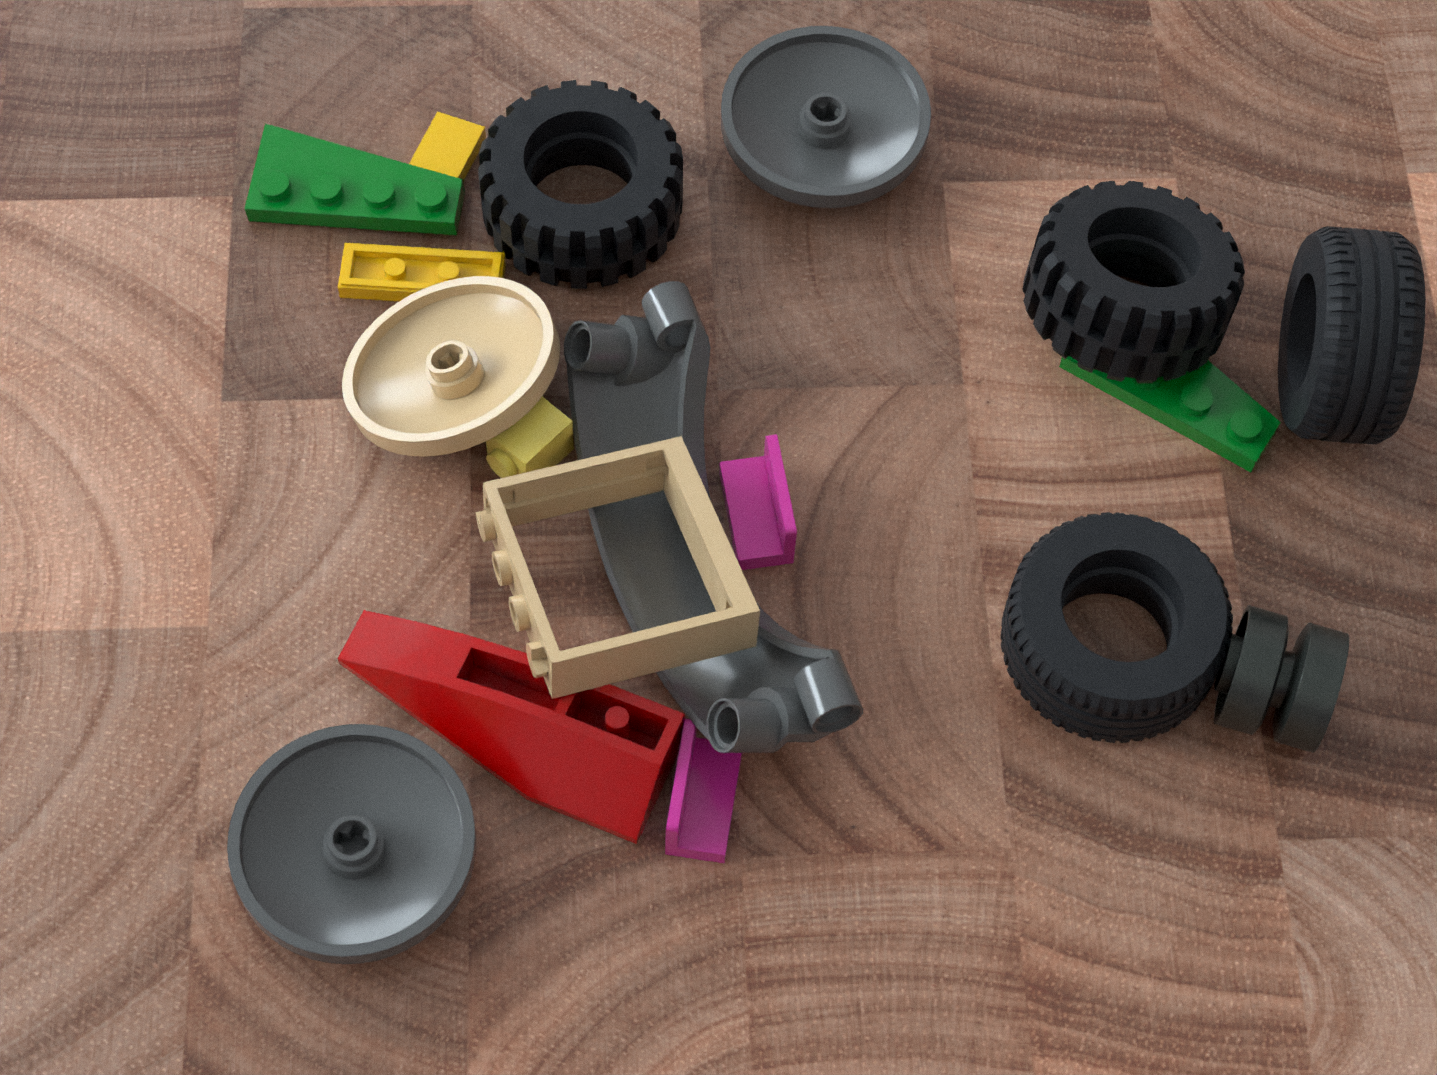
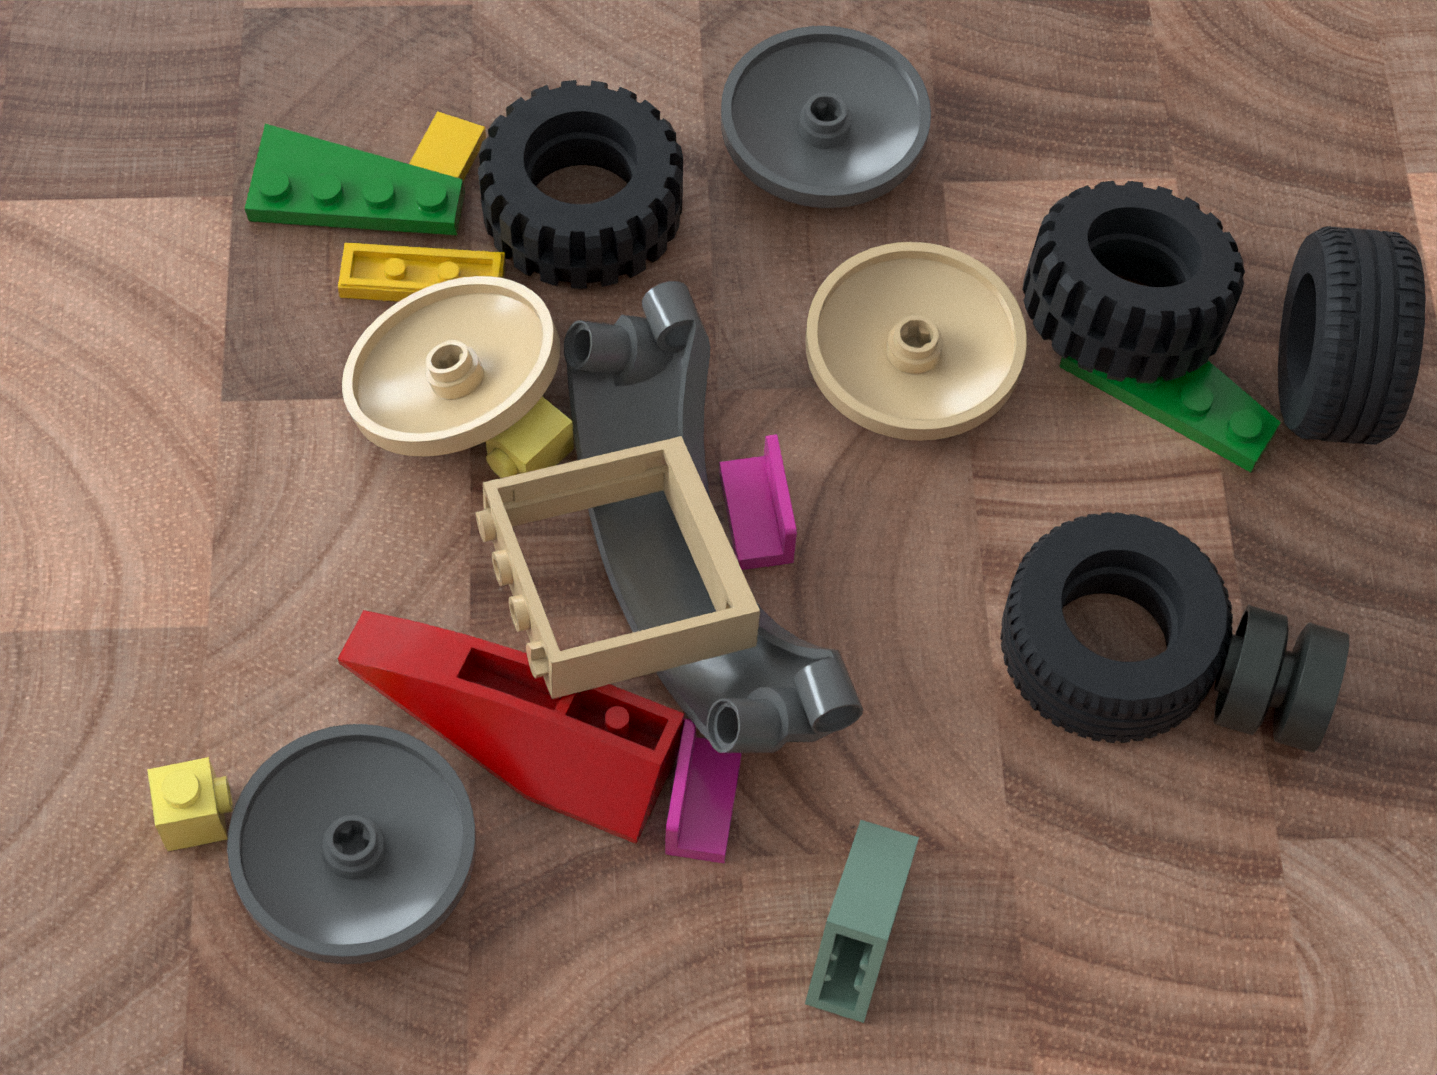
(189, 803): none -> light yellow brick
(861, 921): none -> sand green slope
(915, 341): none -> tan dish

